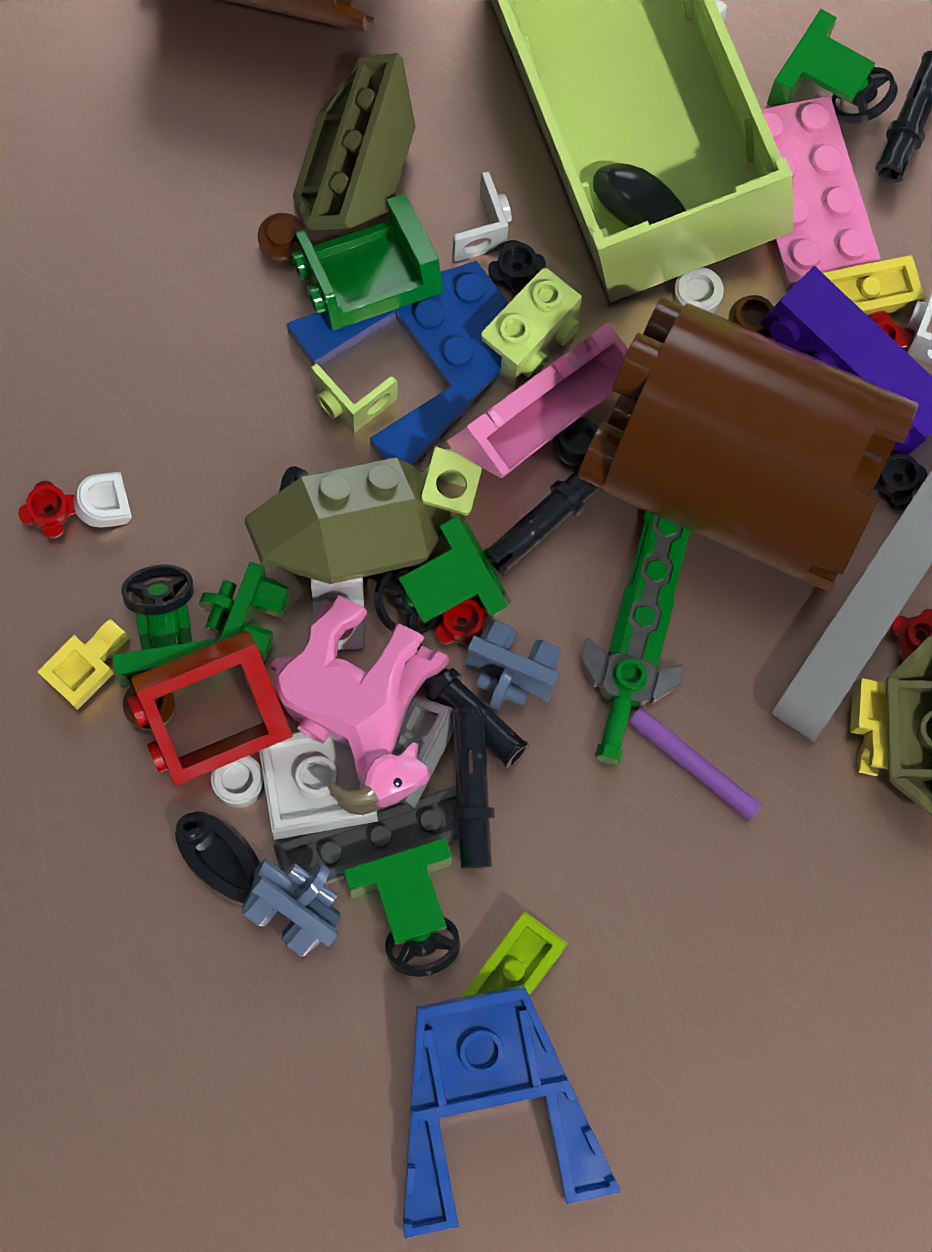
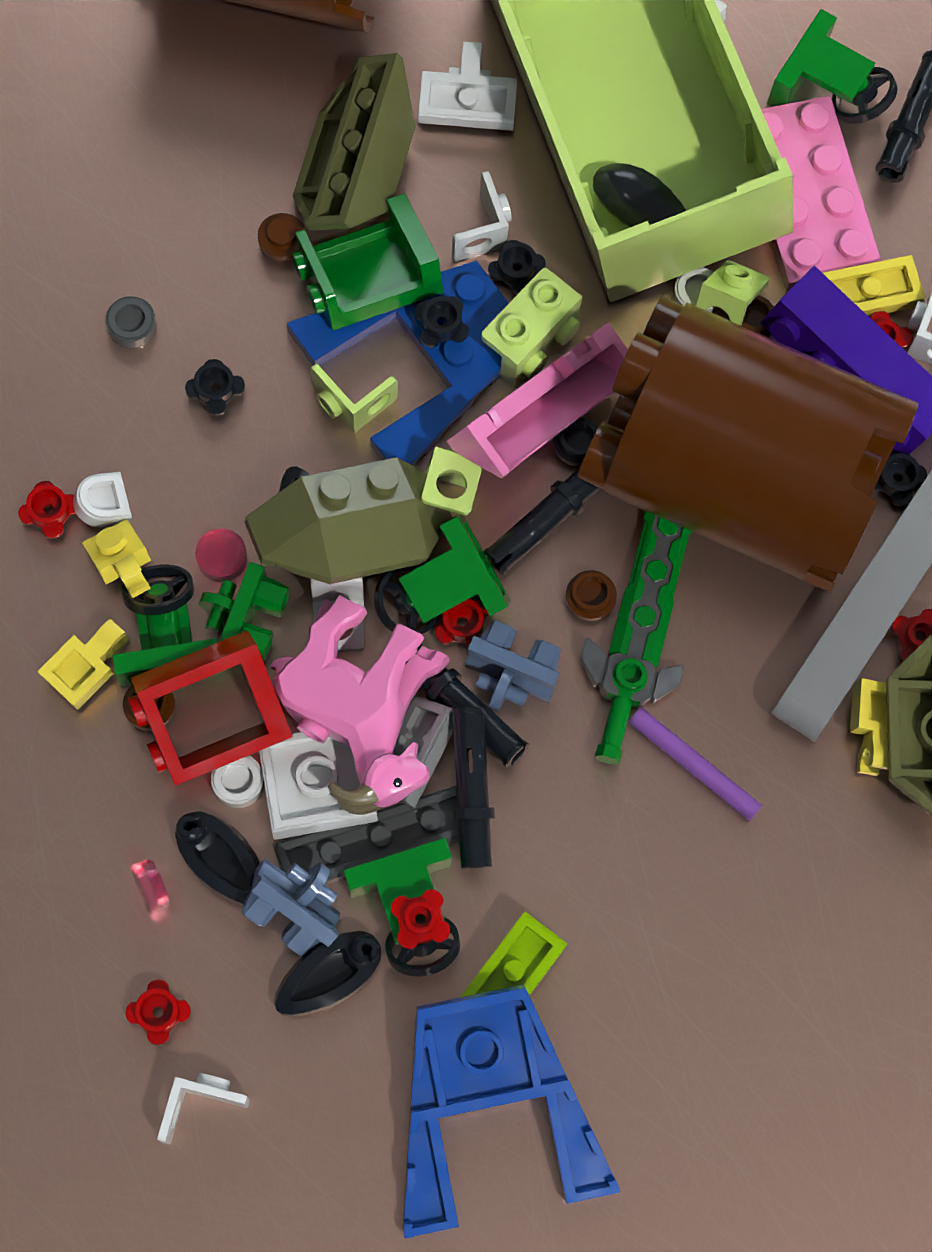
(119, 554): none -> light yellow plate
(131, 322): none -> dark grey tile
(150, 886): none -> clear pink tile
(173, 1012): none -> red plate
(206, 1086): none -> white bracket
(214, 373): none -> black plate
(221, 555): none -> clear pink tile
(328, 974): none -> black arm
(413, 933): none -> red plate
(443, 307): none -> black plate
(468, 95): none -> white hinge
(591, 595): none -> reddish brown plate
(732, 289): none -> yellowish green bracket

